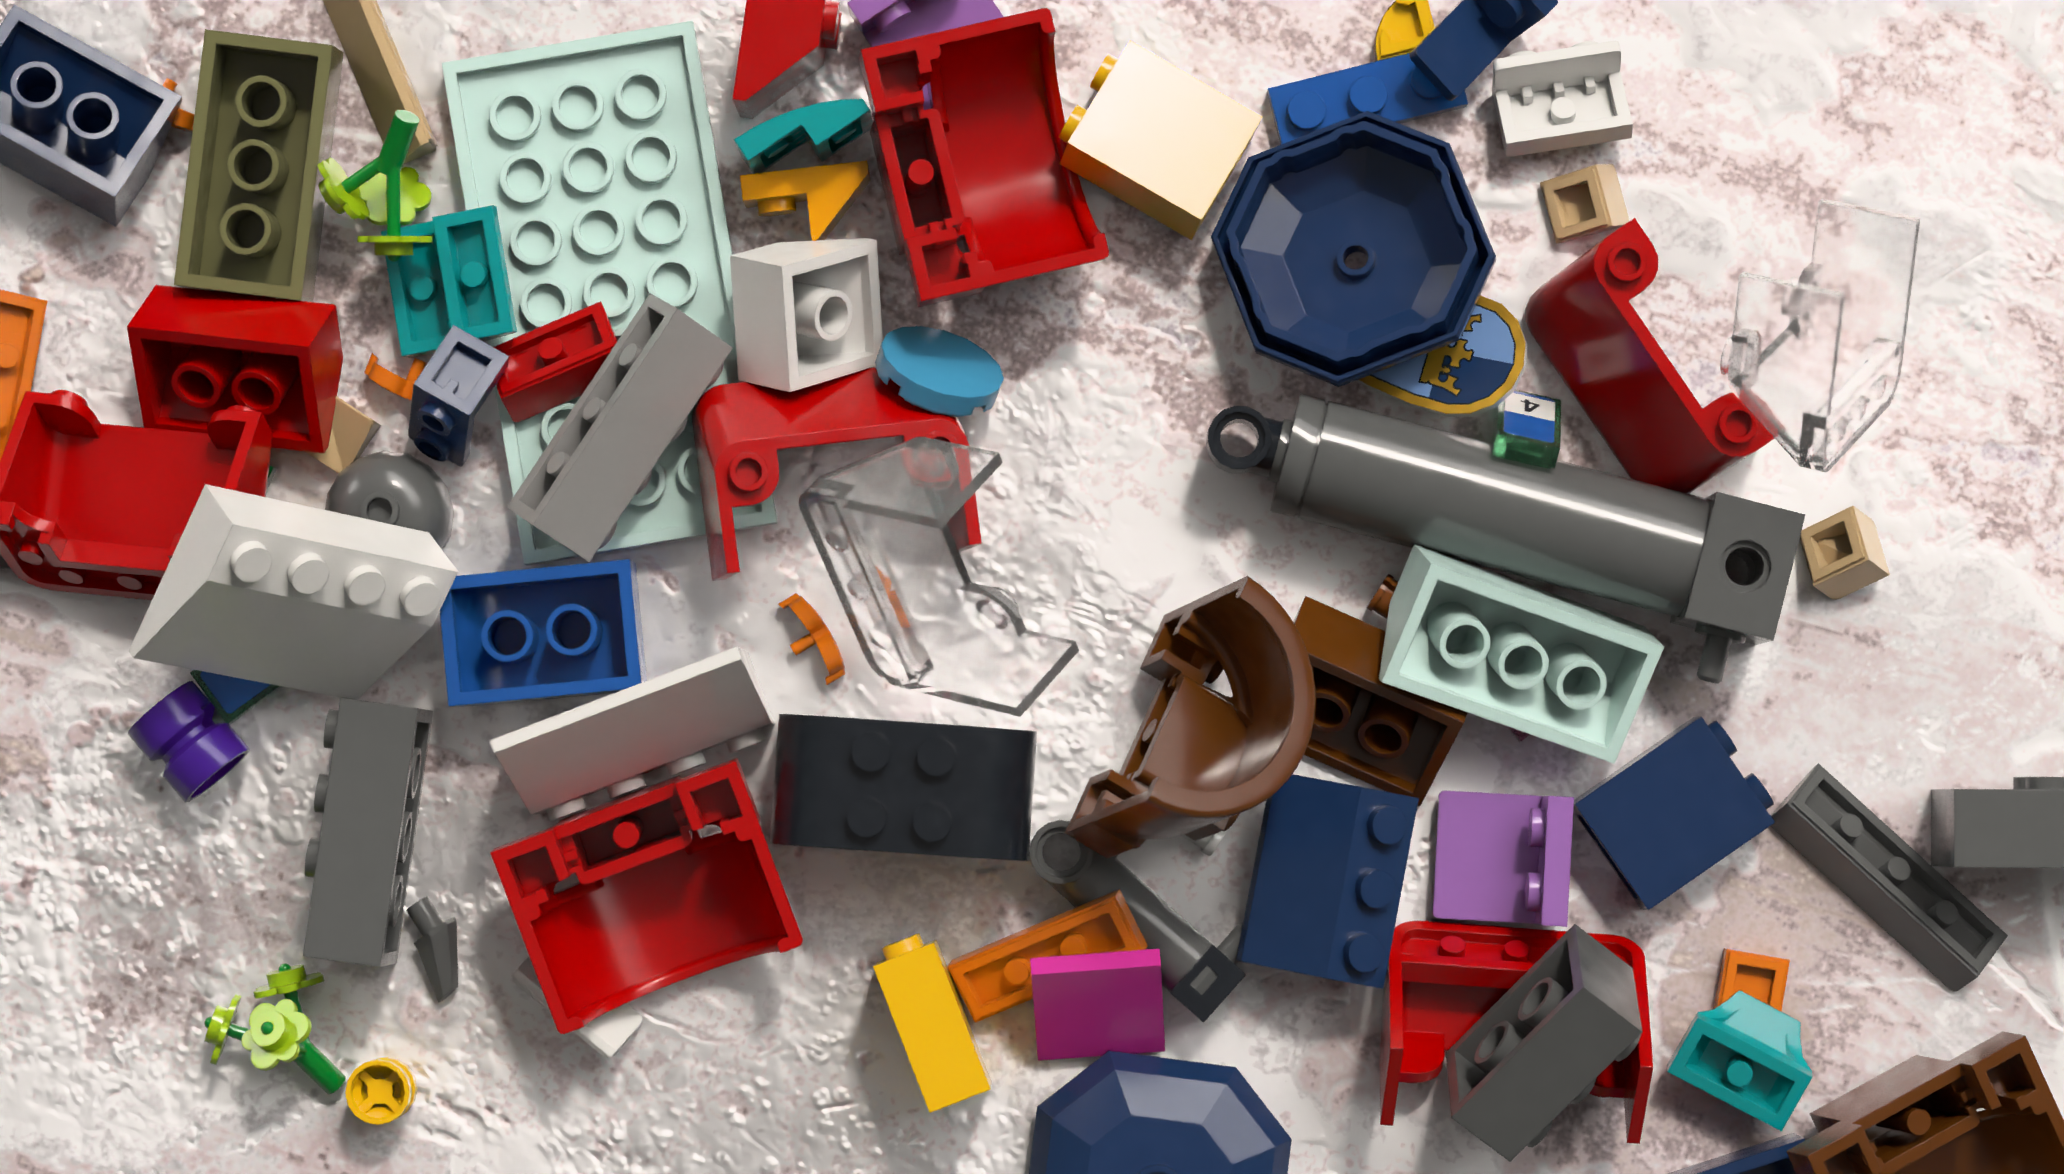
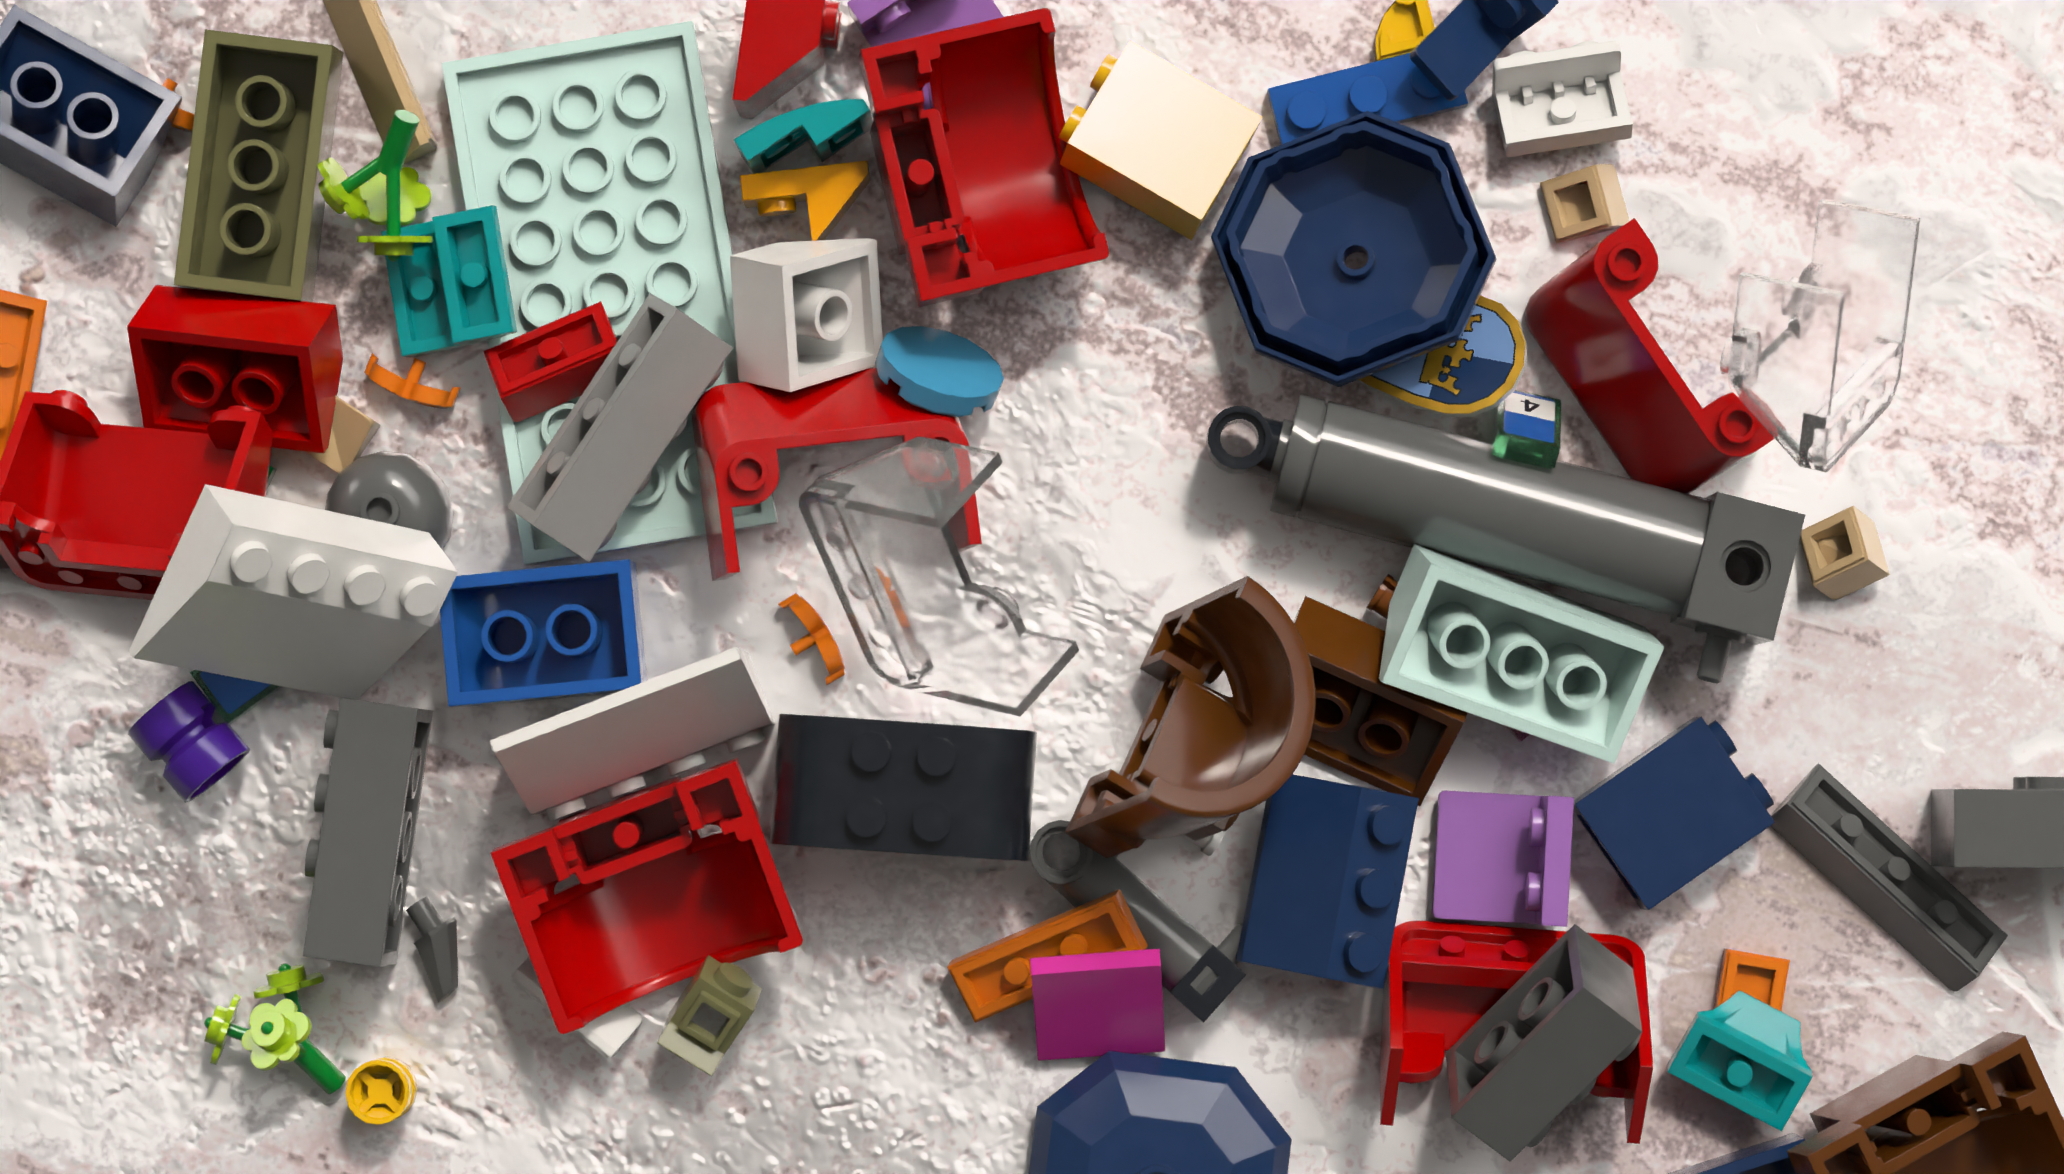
(451, 395): bracket -> none
(710, 1014): none -> olive window
(931, 1022): yellow brick -> none

